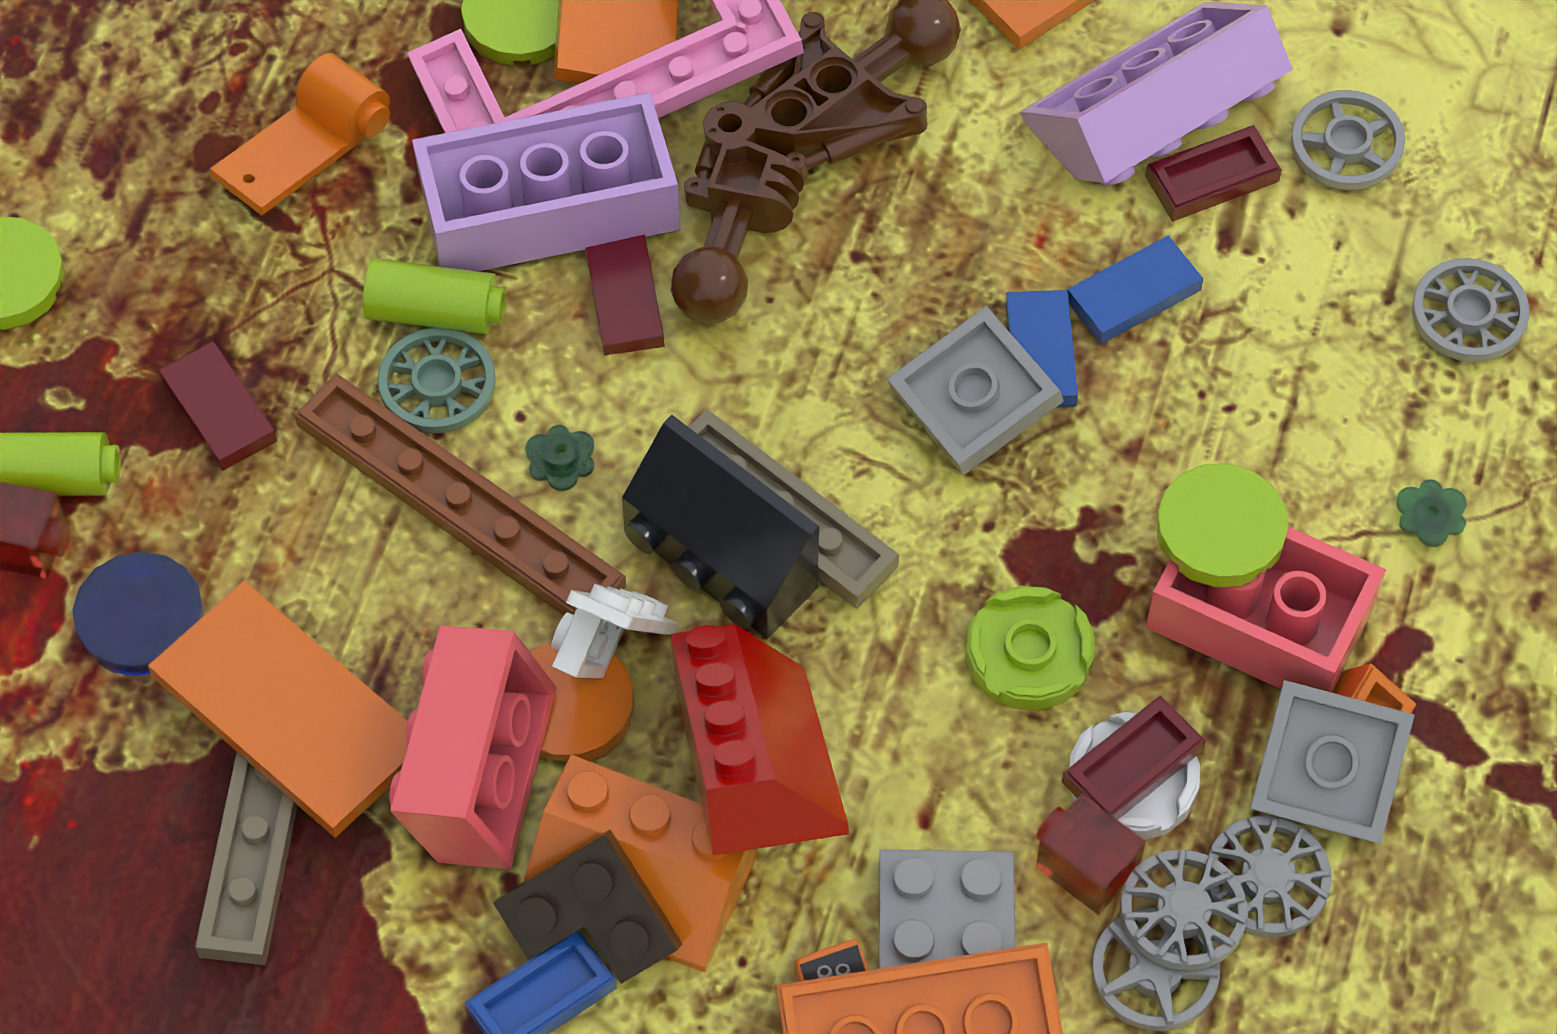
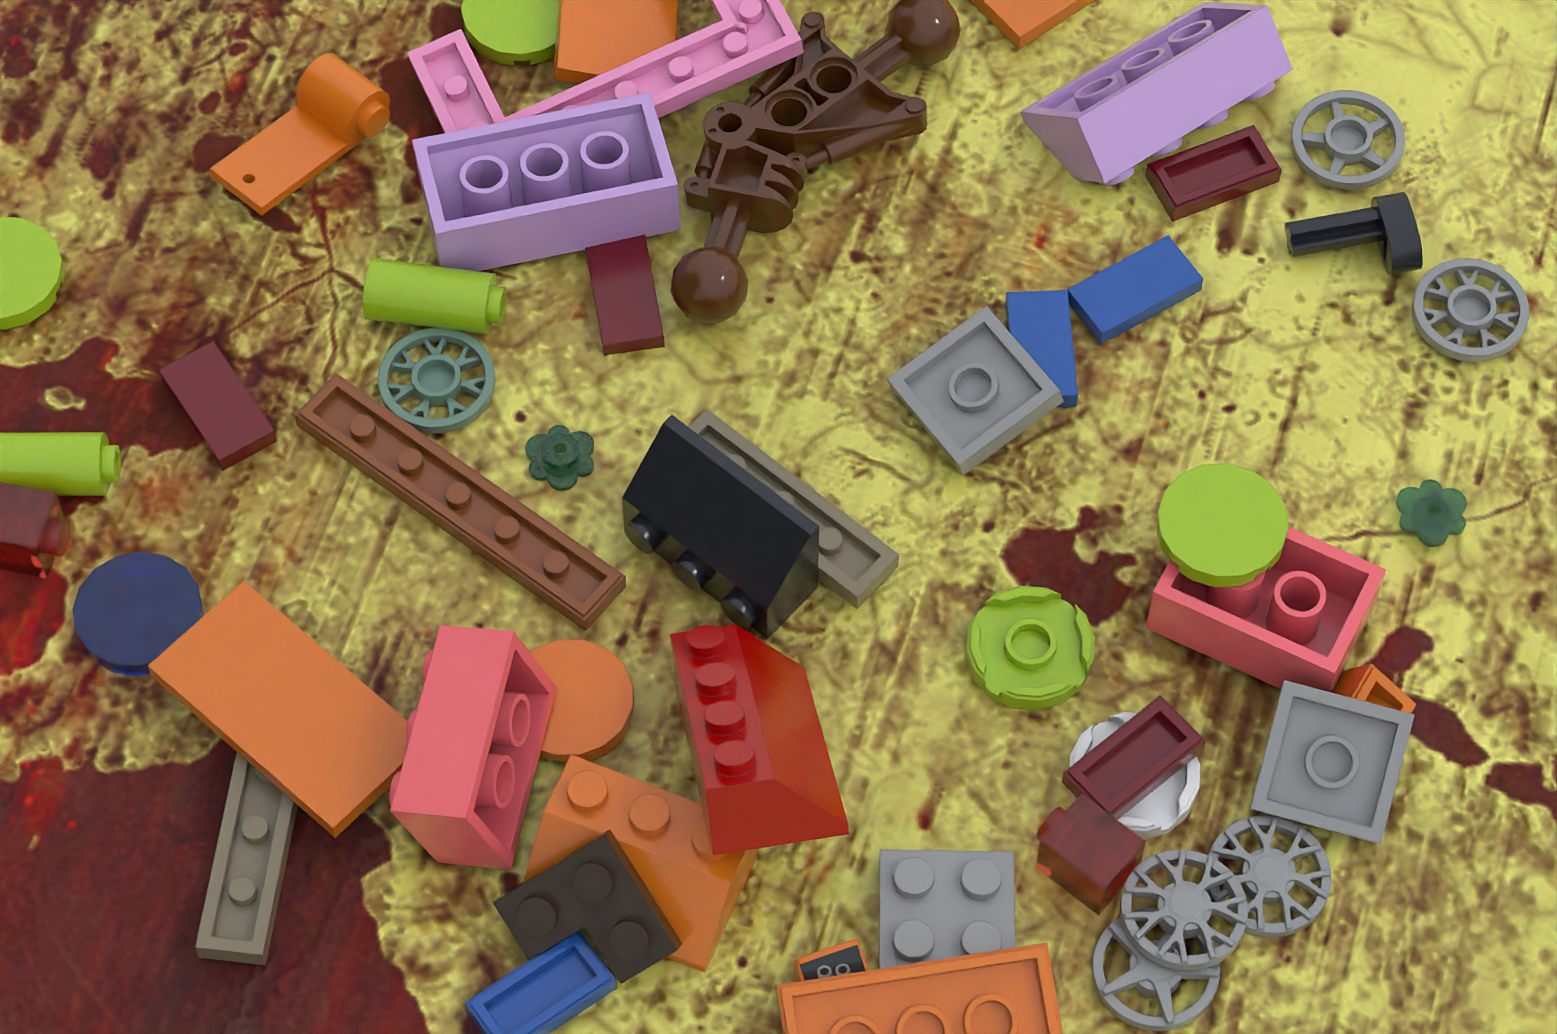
(592, 634): white bracket -> none
(1386, 222): none -> black piece

